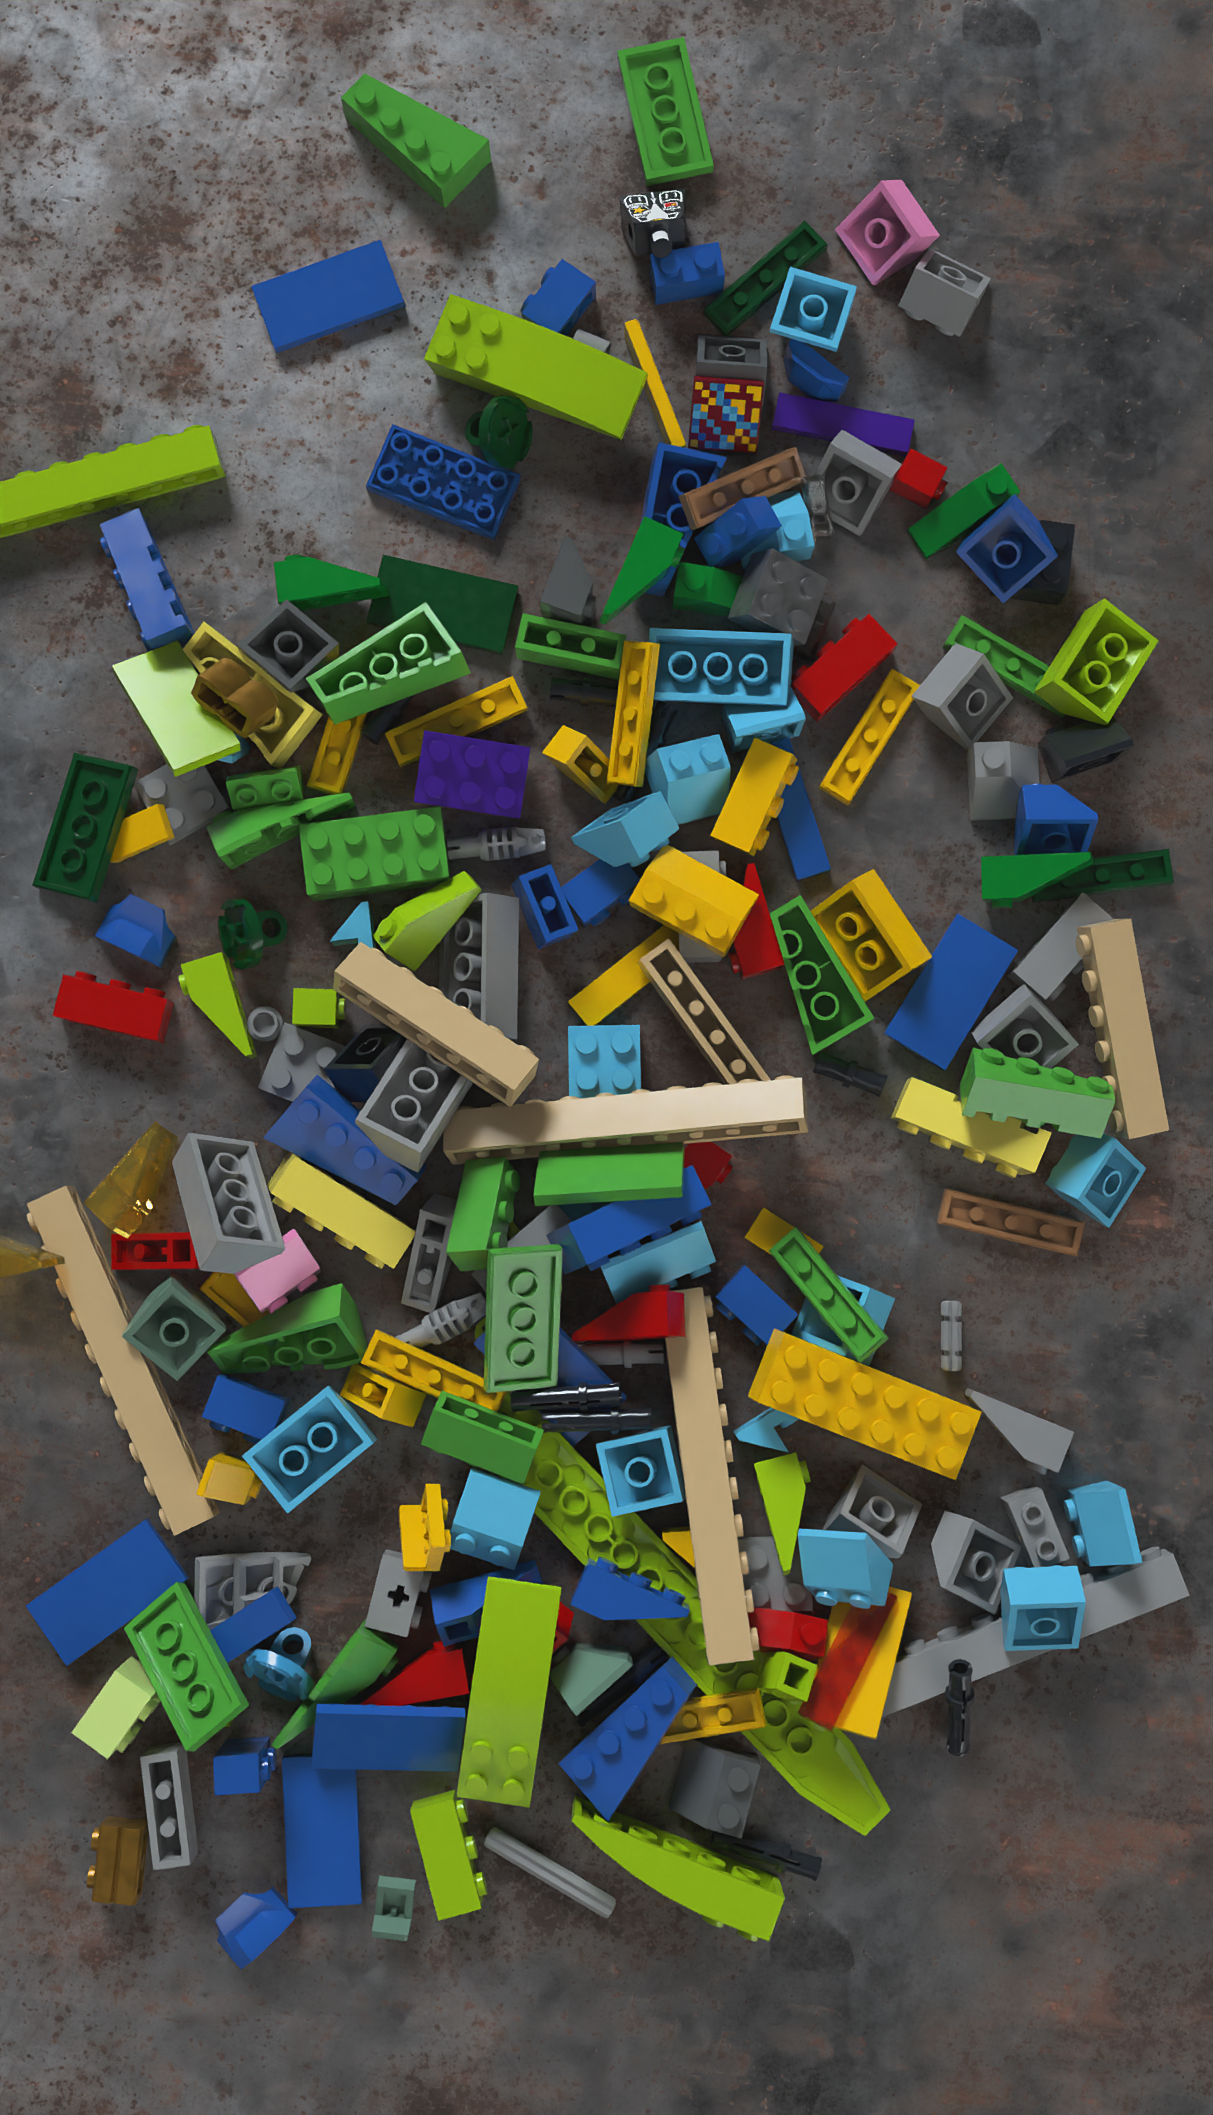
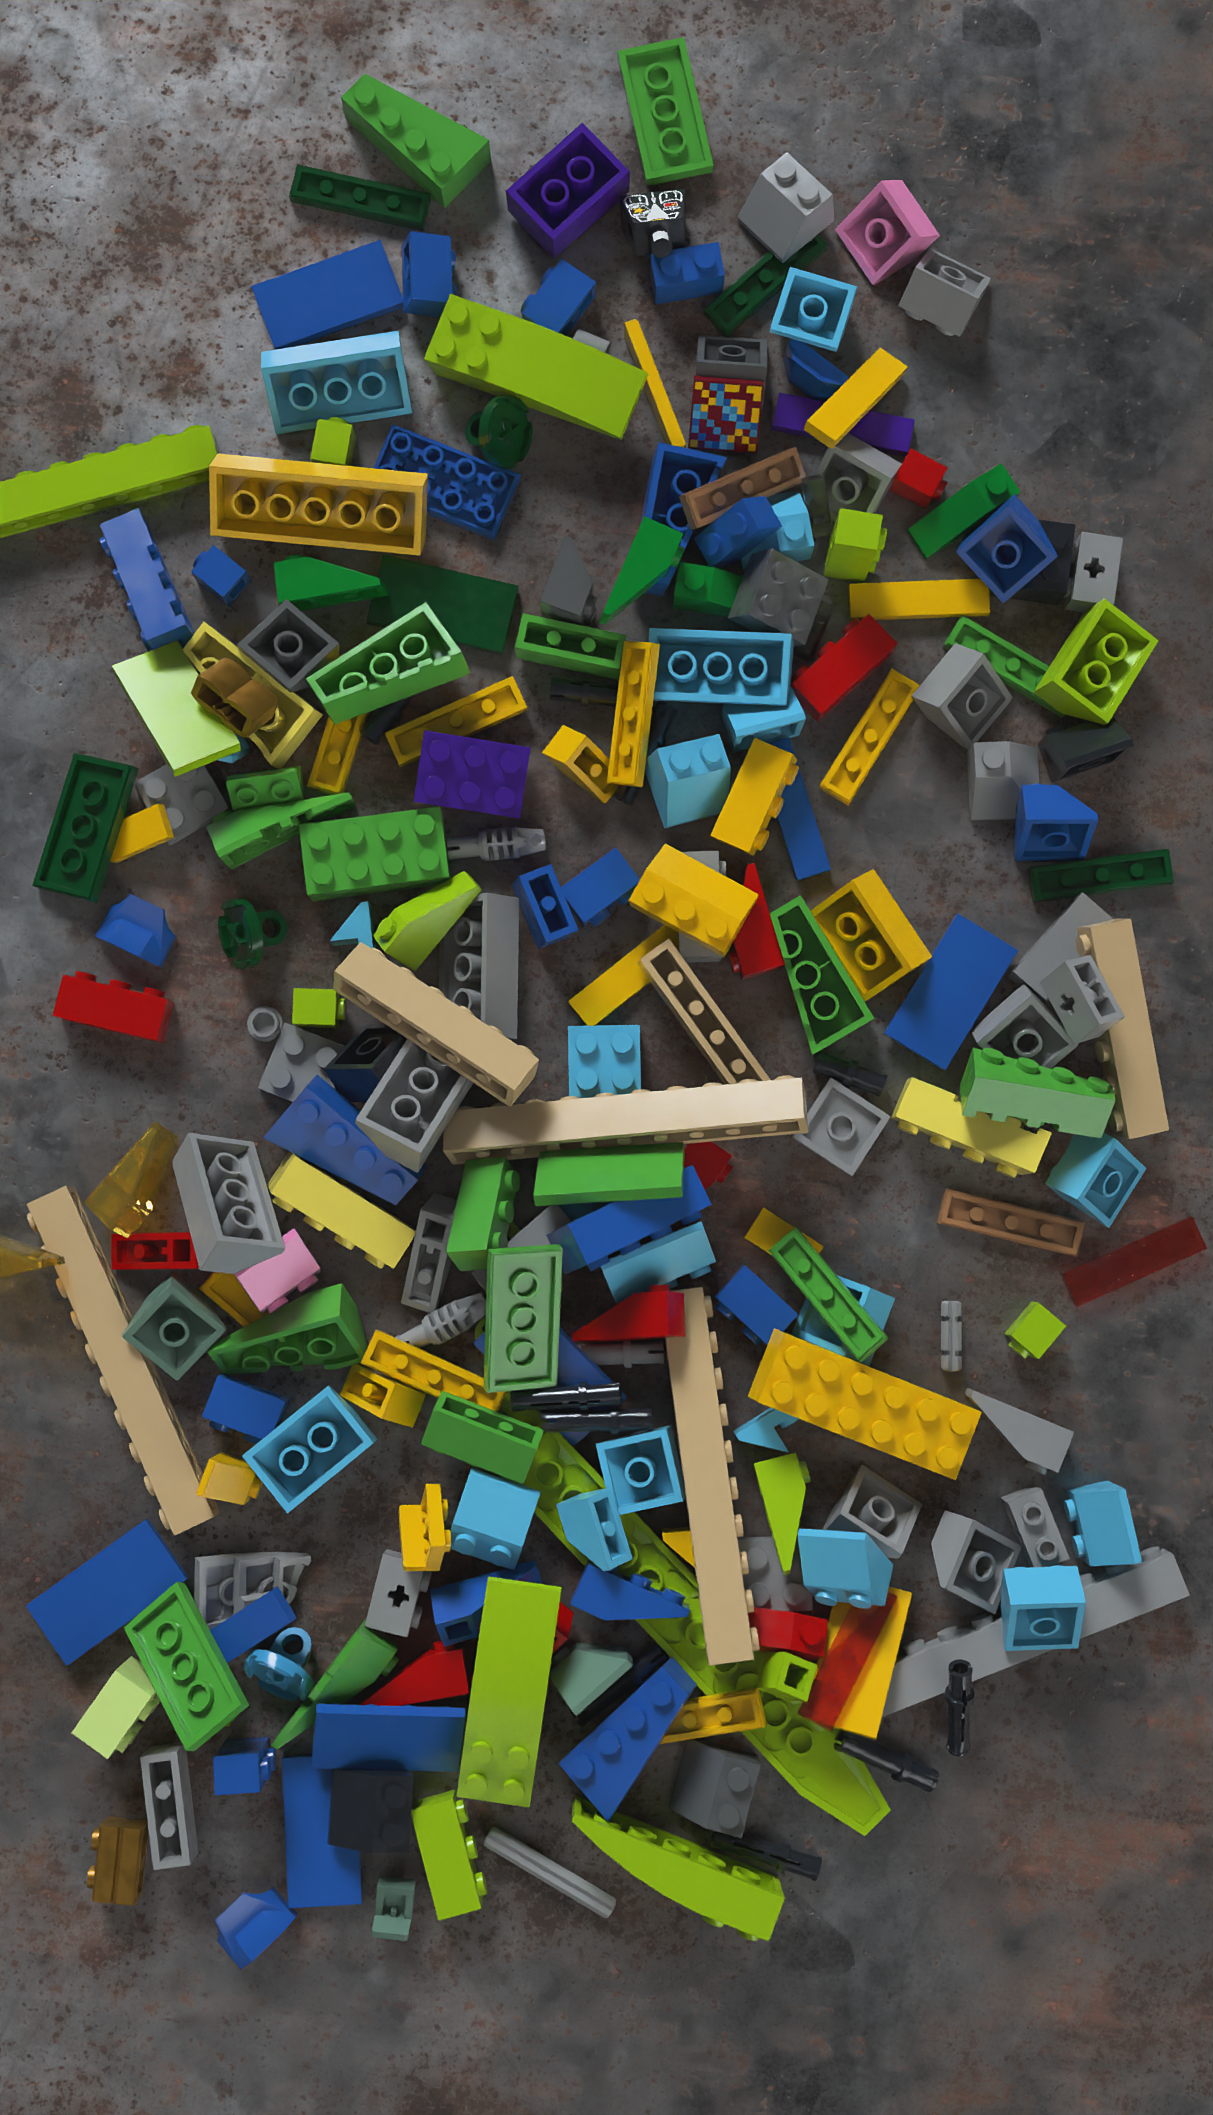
(215, 992): lime slope -> none
(220, 575): none -> blue brick
(318, 504): none -> yellow brick
(333, 442): none -> lime brick
(337, 379): none -> medium azure slope
(360, 197): none -> dark green tile
(370, 1810): none -> black slope
(427, 273): none -> blue brick
(568, 190): none -> dark purple brick
(595, 1528): none -> medium azure slope
(629, 831): medium azure slope -> none
(786, 208): none -> light grey slope
(842, 1127): none -> light grey plate
(854, 545): none -> lime brick
(855, 398): none -> yellow tile
(898, 1765): none -> black pin
(919, 599): none -> yellow tile
(1022, 876): green slope -> none
(1034, 1331): none -> lime brick
(1082, 999): none -> light grey brick
(1103, 557): none -> light grey brick
(1133, 1261): none -> clear red tile

